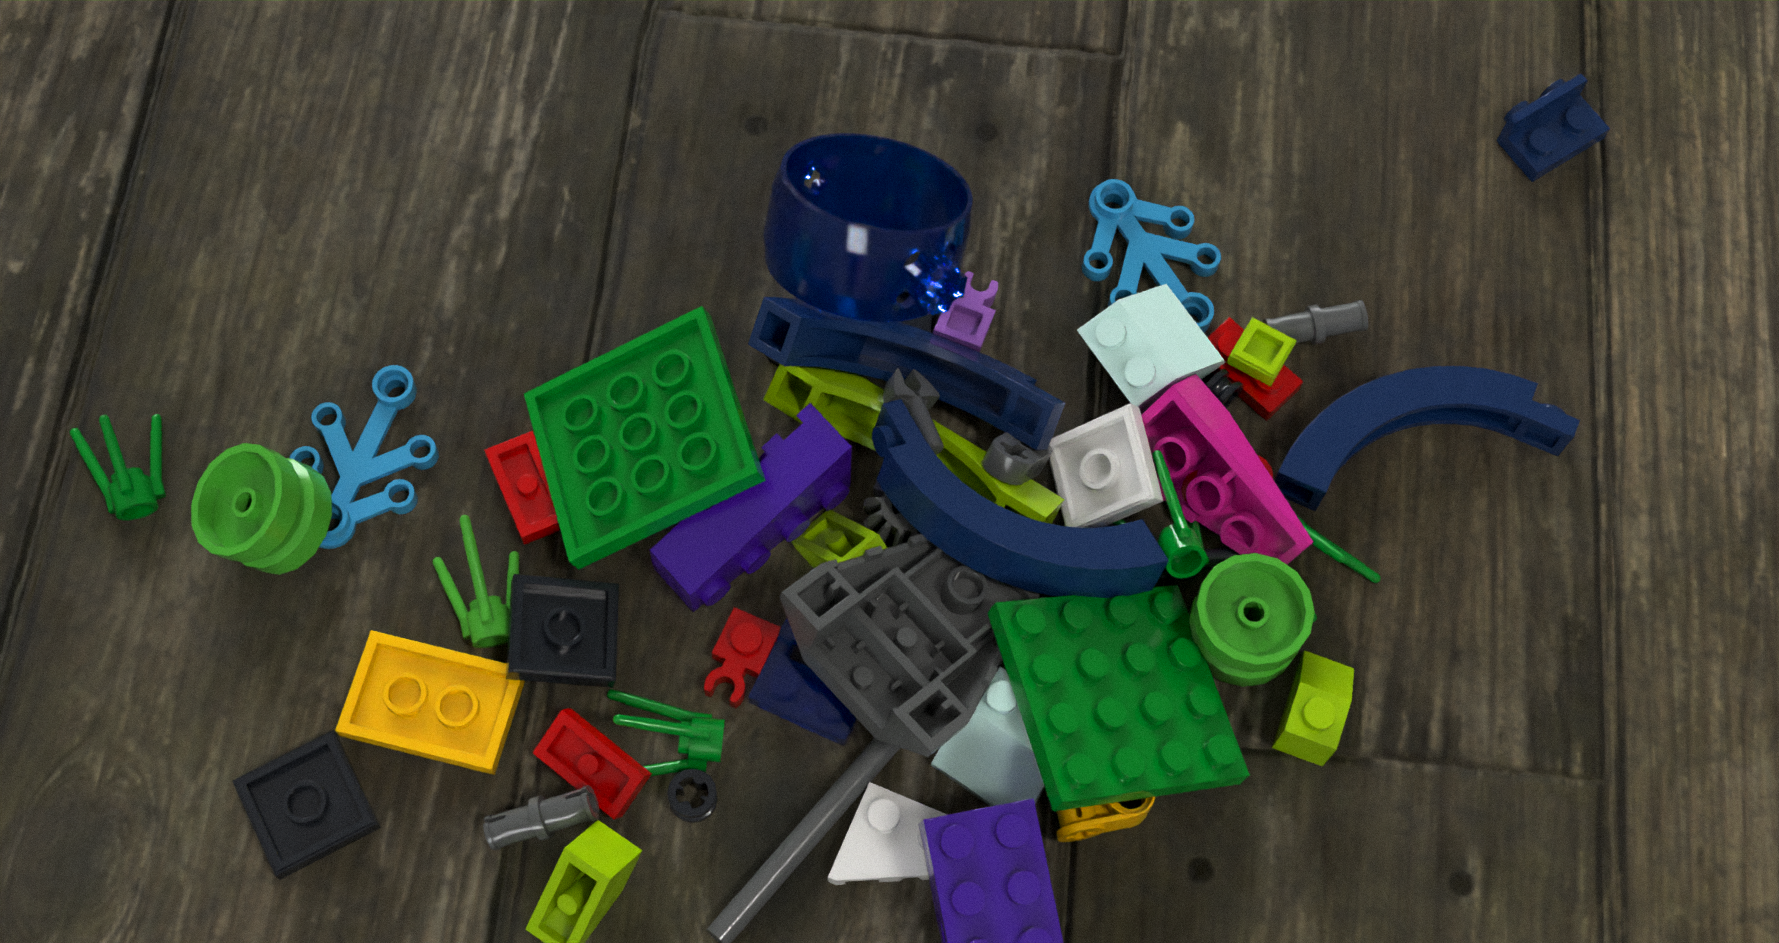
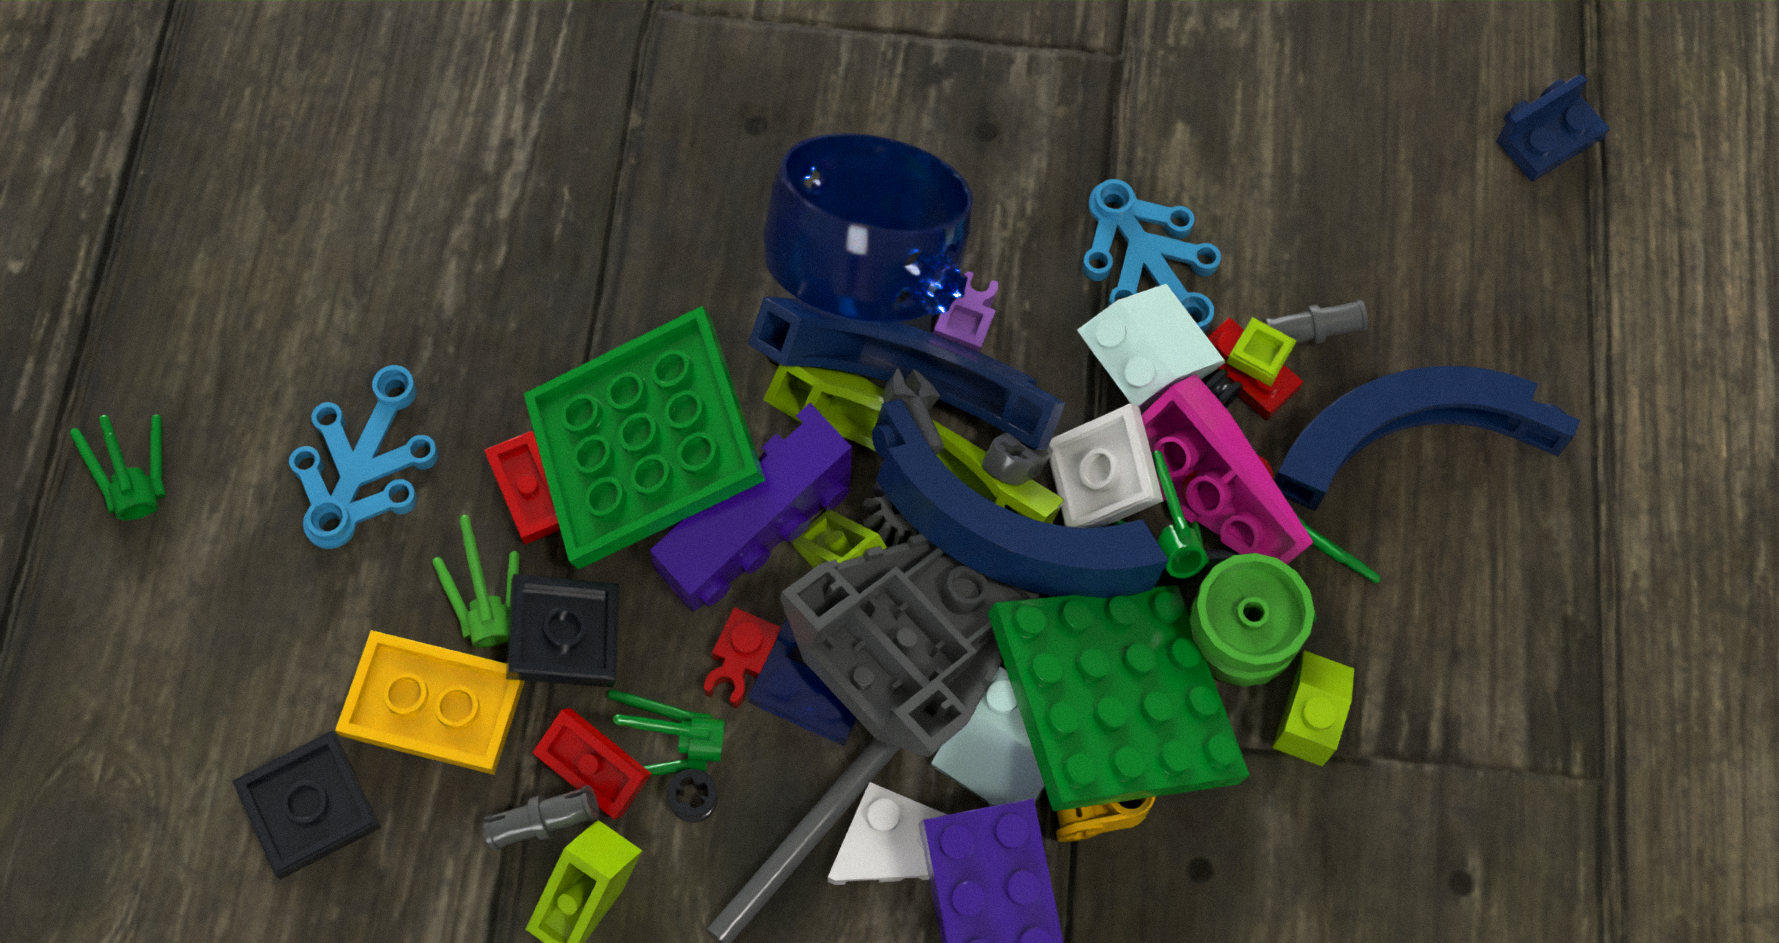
(261, 509): bright green wheel -> none

